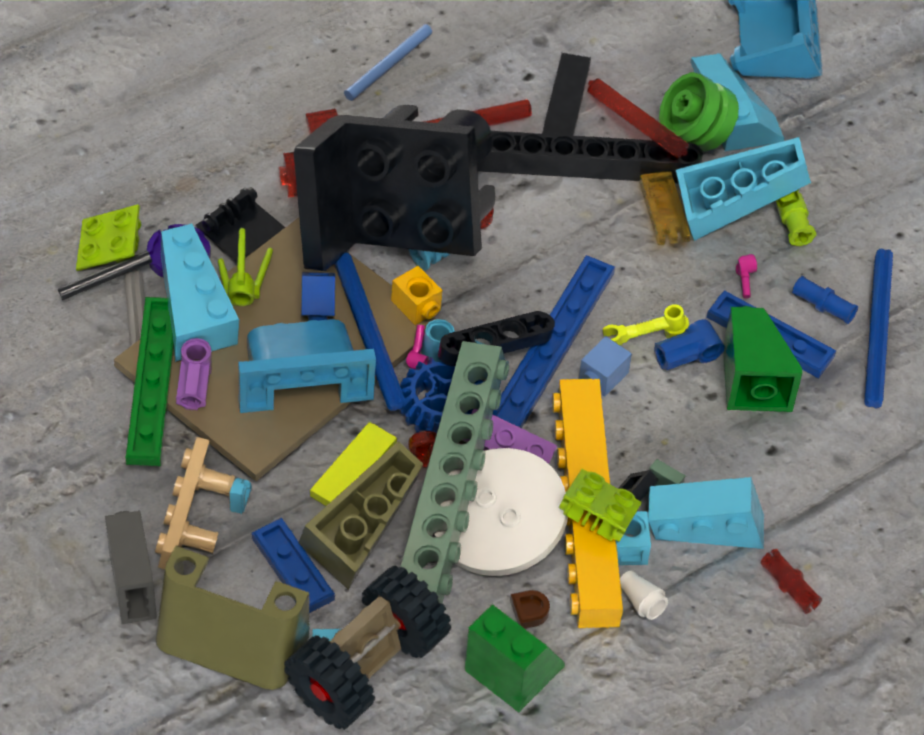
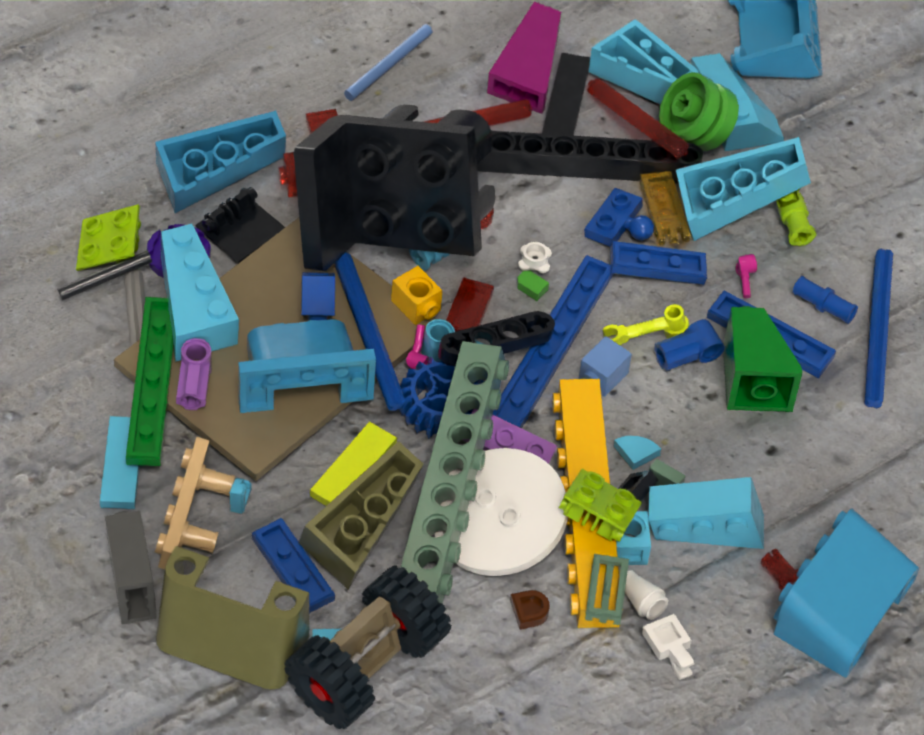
(118, 479): none -> medium azure tile
(217, 157): none -> dark azure wedge
(241, 287): lime plant -> none
(421, 446): clear red tile -> none
(470, 304): none -> clear red tile
(509, 658): green slope -> none
(527, 59): none -> magenta slope
(532, 285): none -> bright green piece
(535, 257): none -> white plate
(603, 613): none -> sand green tile
(616, 216): none -> blue plate
(636, 450): none -> medium azure tile
(638, 62): none -> medium azure wedge
(658, 262): none -> blue tile
(670, 640): none -> white plate
(843, 593): none -> dark azure windscreen

